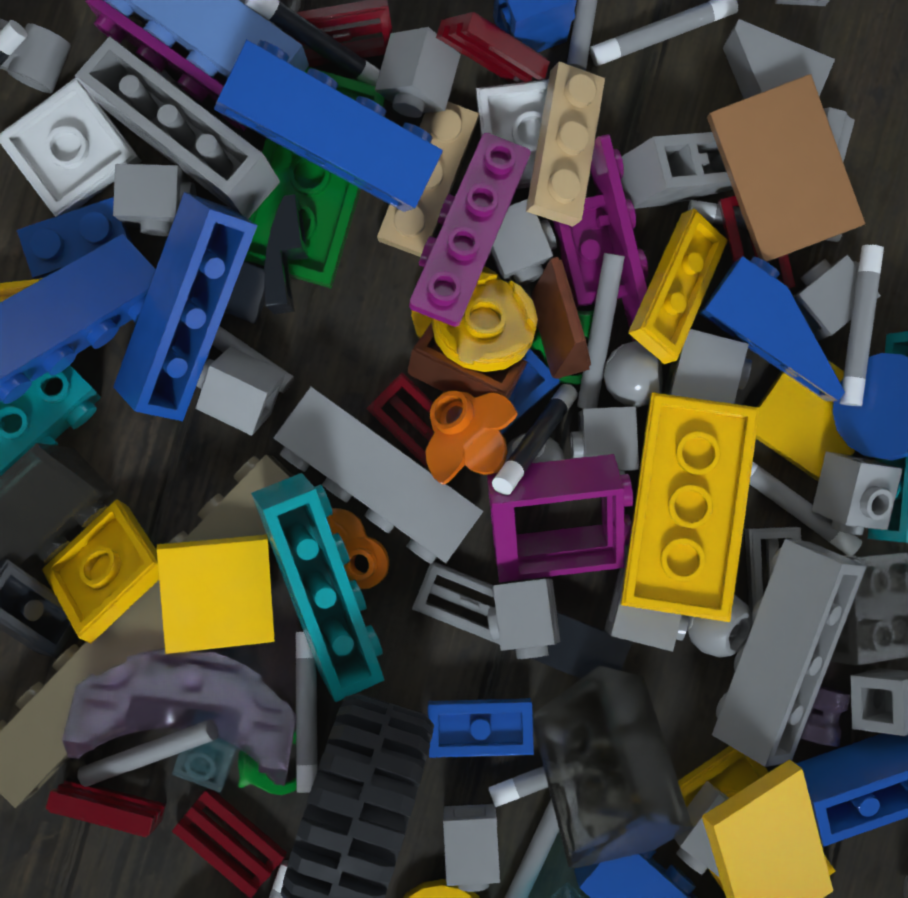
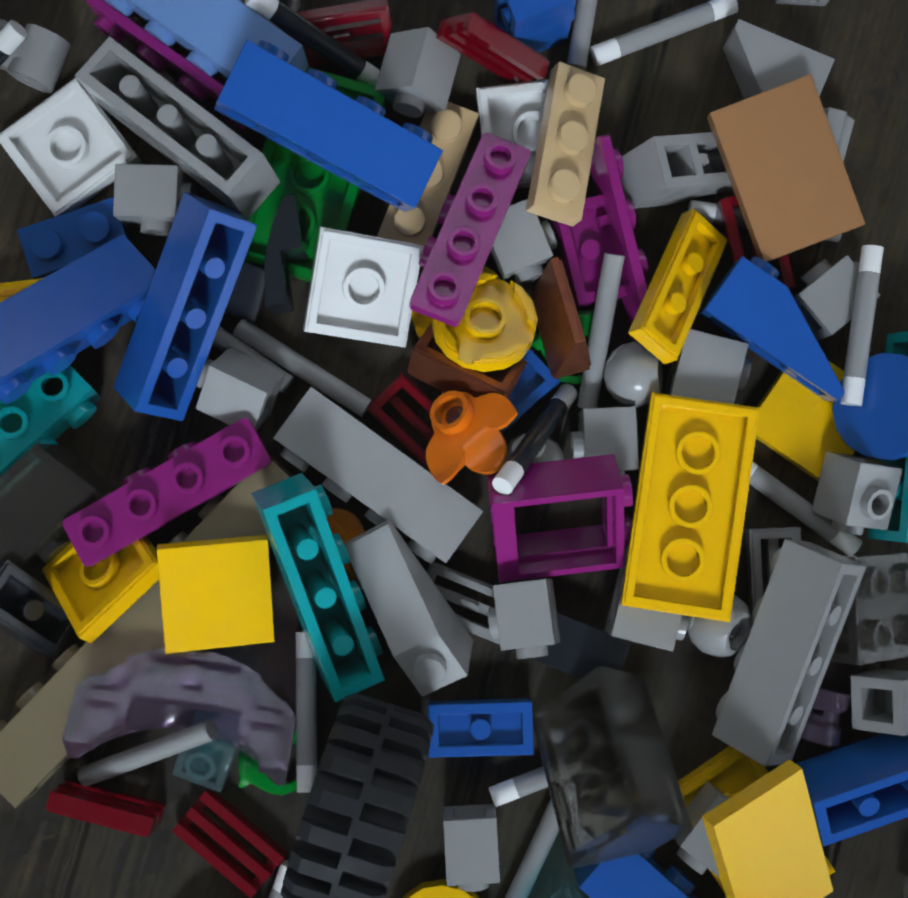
(166, 492): none -> magenta bracket
(302, 367): none -> light grey bar
(362, 287): none -> white tile
(410, 609): none -> light grey slope

